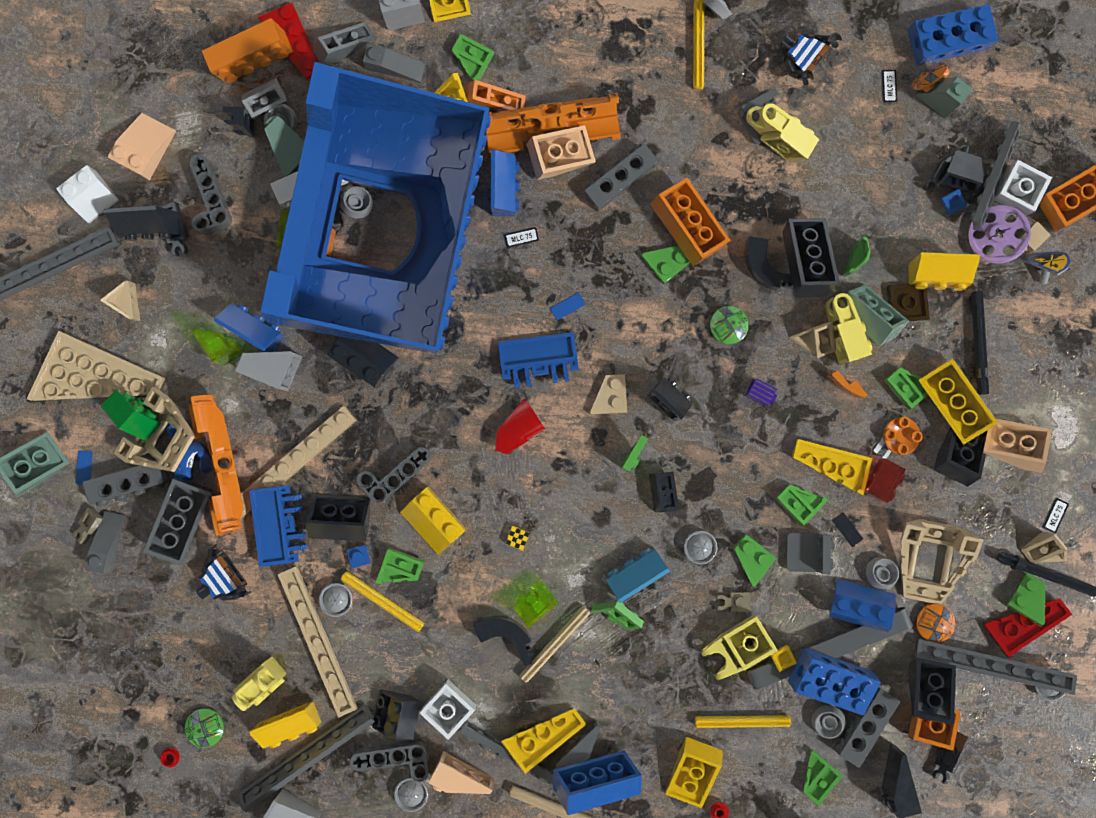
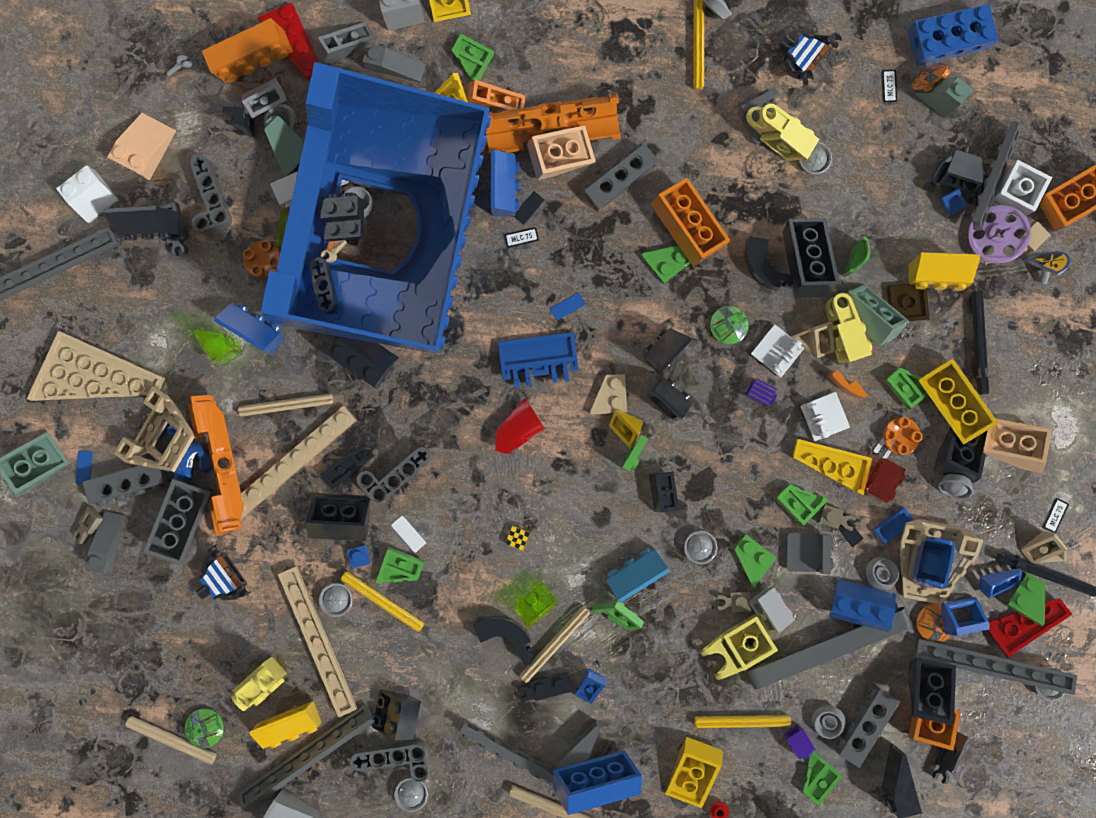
(124, 300): tan slope -> none
(131, 414): green brick -> none
(165, 761): red plate -> none
(170, 740): none -> tan axle
(181, 62): none -> light grey hand
(261, 258): none -> orange dish
(270, 367): light grey slope -> none
(272, 525): blue hinge -> none
(287, 404): none -> tan axle
(317, 279): none -> black beam
(332, 254): none -> tan hand
(343, 217): none -> black plate
(345, 467): none -> black hinge
(408, 534): none -> white sticker
(433, 520): yellow slope -> none
(448, 709): white brick -> none
(459, 777): light nougat slope -> none
(529, 207): none -> black sticker
(538, 742): yellow wing -> none
(547, 687): none -> black plate
(590, 686): none -> blue slope
(626, 427): none -> yellow slope
(666, 349): none -> black slope
(771, 610): none -> light grey brick
(777, 350): none -> white hinge
(783, 658): yellow tile -> none
(799, 742): none -> dark purple brick
(818, 161): none -> light grey hat
(825, 416): none -> white hinge
(833, 681): blue brick -> none
(834, 518): none -> dark tan plate
(892, 525): none -> blue tile
(933, 563): none -> blue piece
(956, 486): none -> light grey hat
(978, 623): none -> blue tile
(999, 582): none -> blue slope

